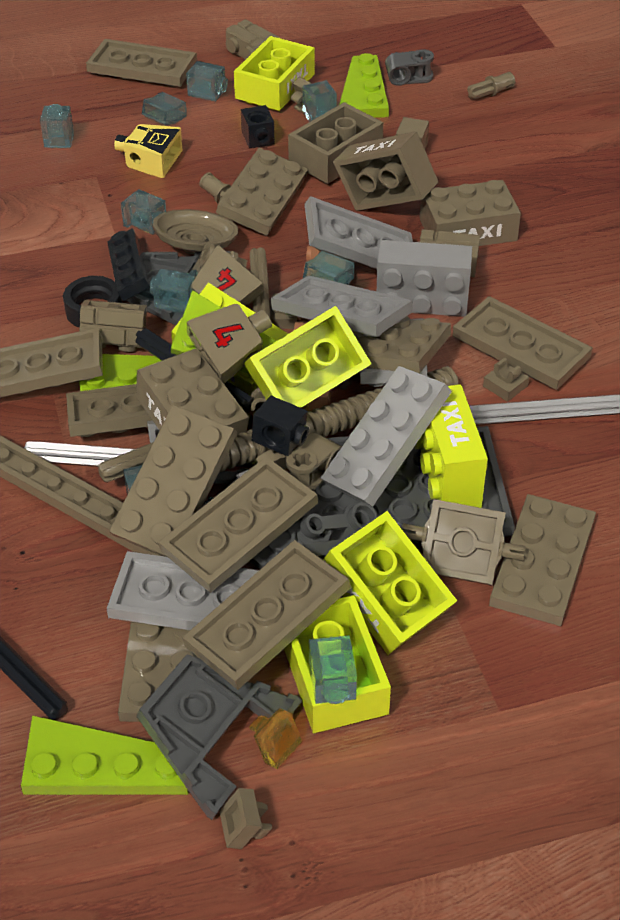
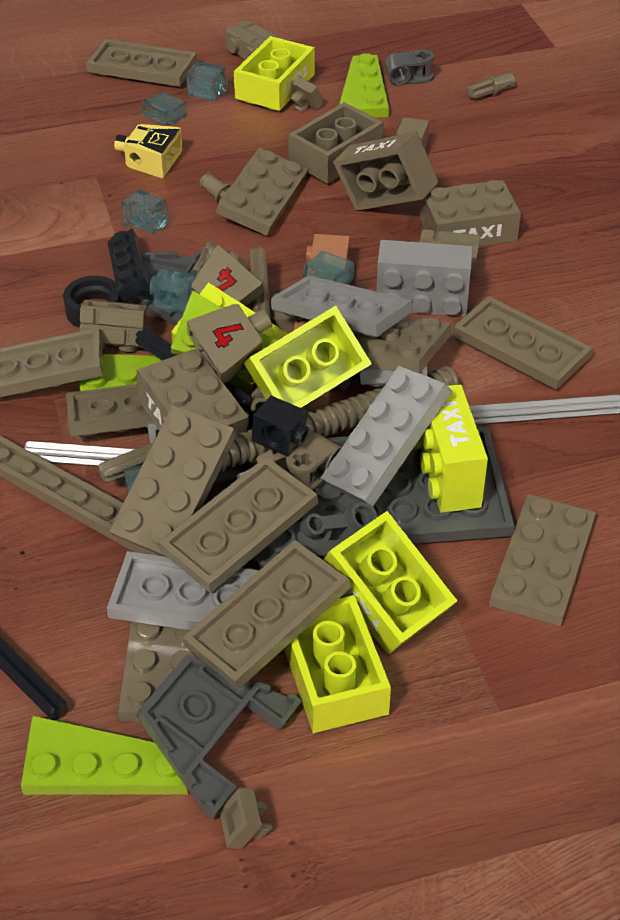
(57, 126): clear light blue brick -> none
(193, 229): dark tan hat -> none
(257, 126): black brick -> none
(276, 737): clear yellow tile -> none
(318, 99): clear light blue brick -> none
(332, 669): clear light blue brick -> none
(348, 232): light grey plate -> none
(464, 541): dark tan plate -> none
(506, 380): dark tan tile -> none

